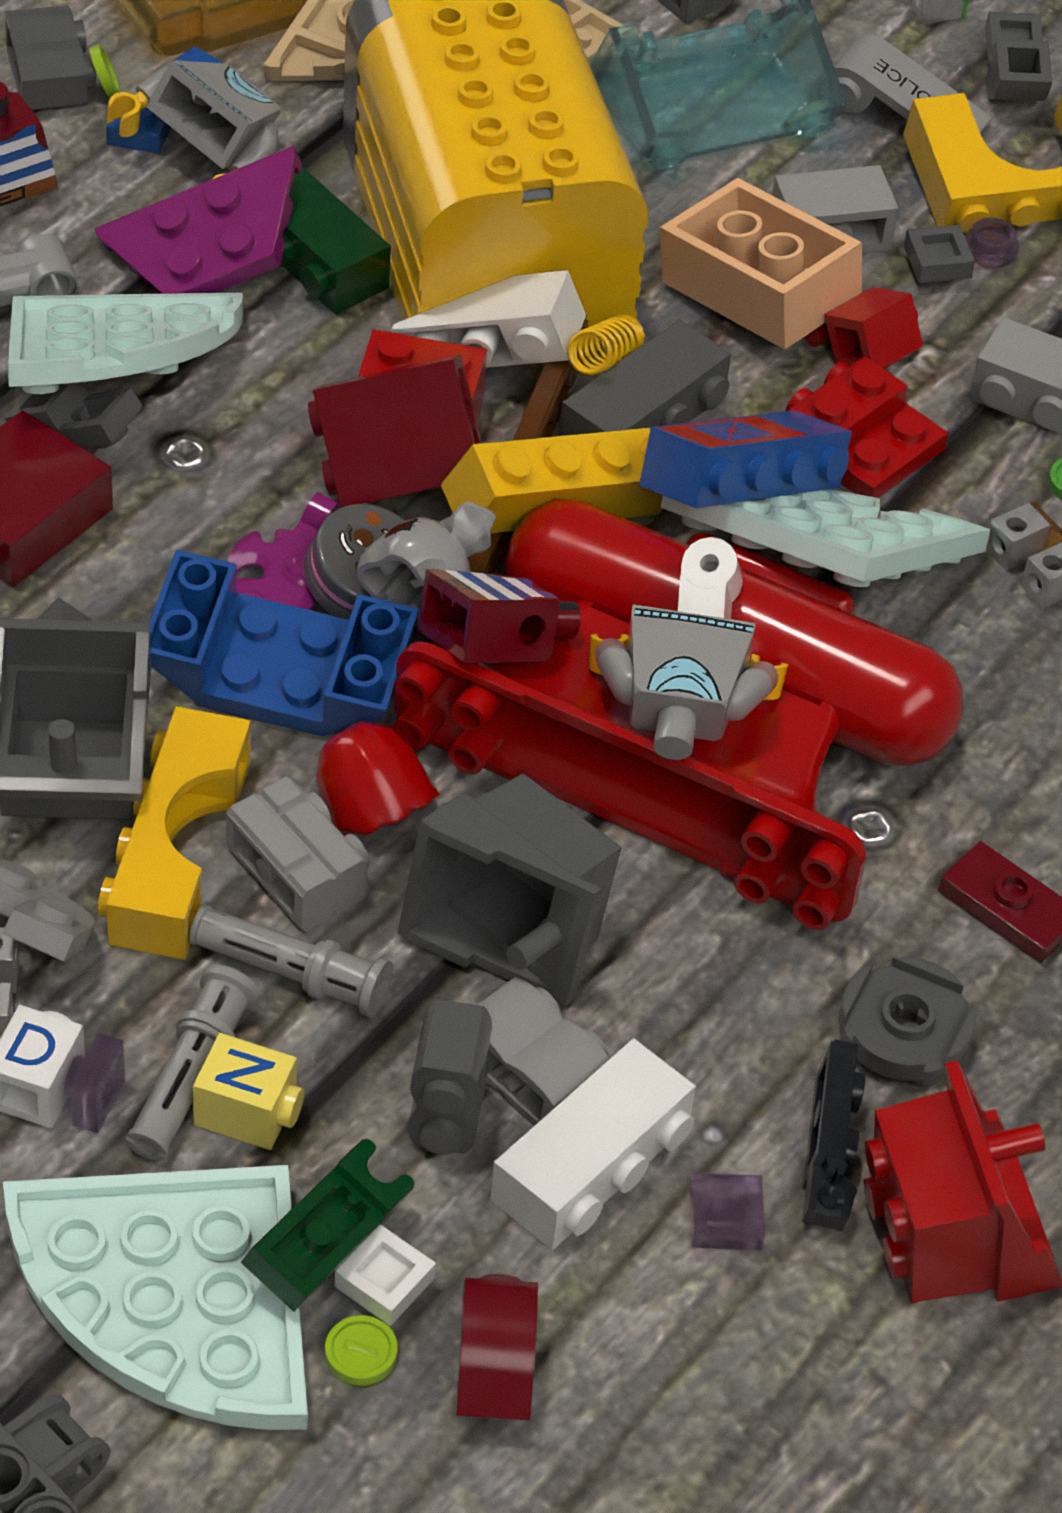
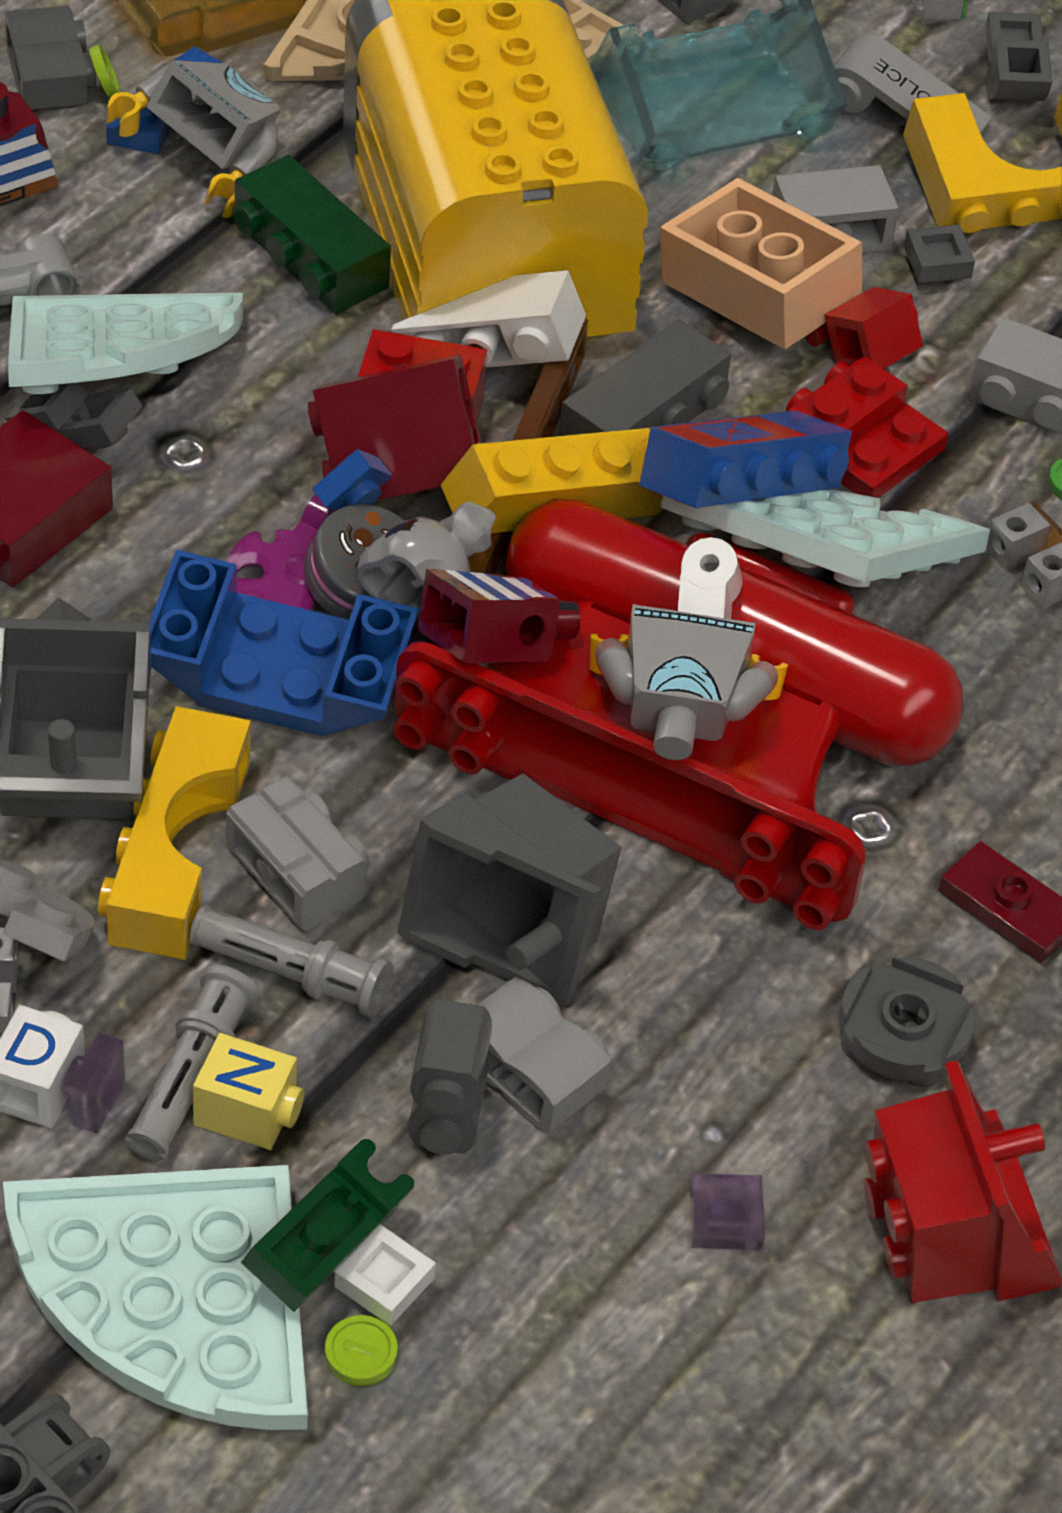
(211, 231): magenta wing -> none
(353, 481): none -> blue plate
(371, 778): red hair -> none
(497, 1347): dark red brick -> none
(593, 1145): white brick -> none
(600, 332): yellow piece -> none
(830, 1142): black hinge -> none
(993, 243): plate -> none

